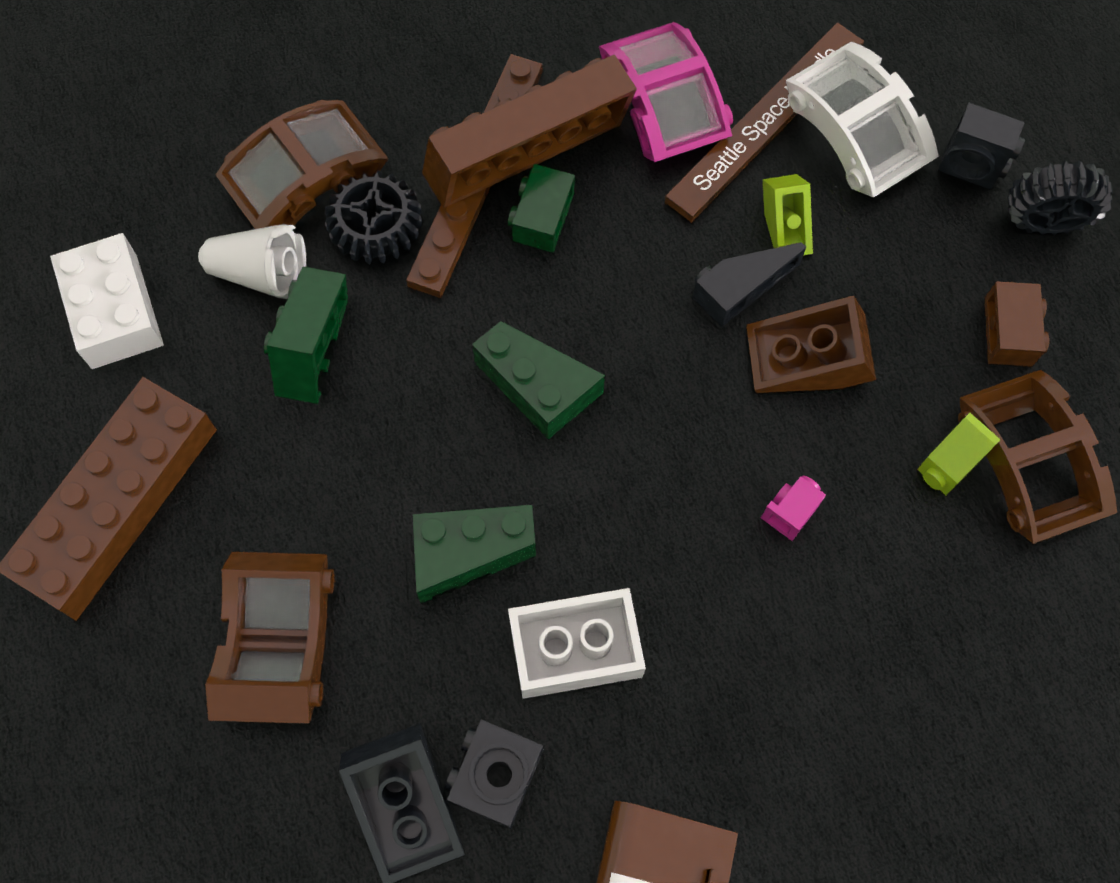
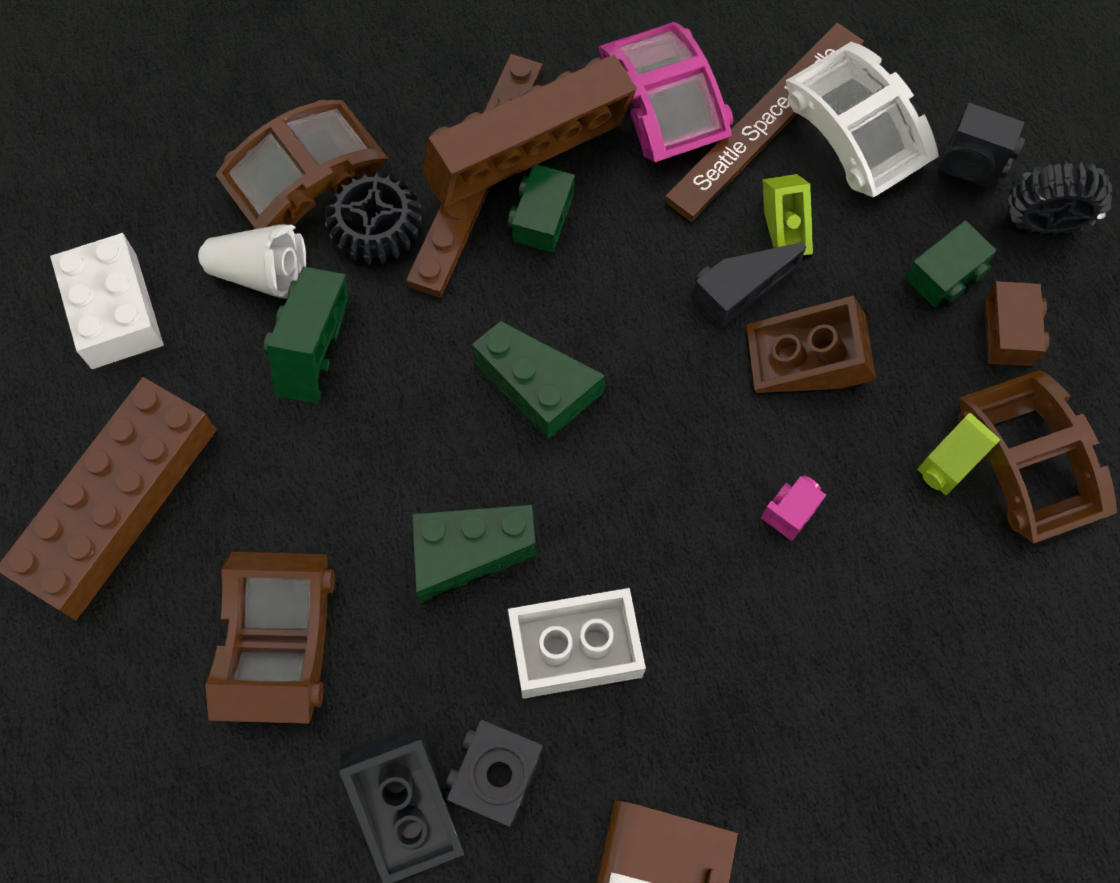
(951, 264): none -> dark green brick

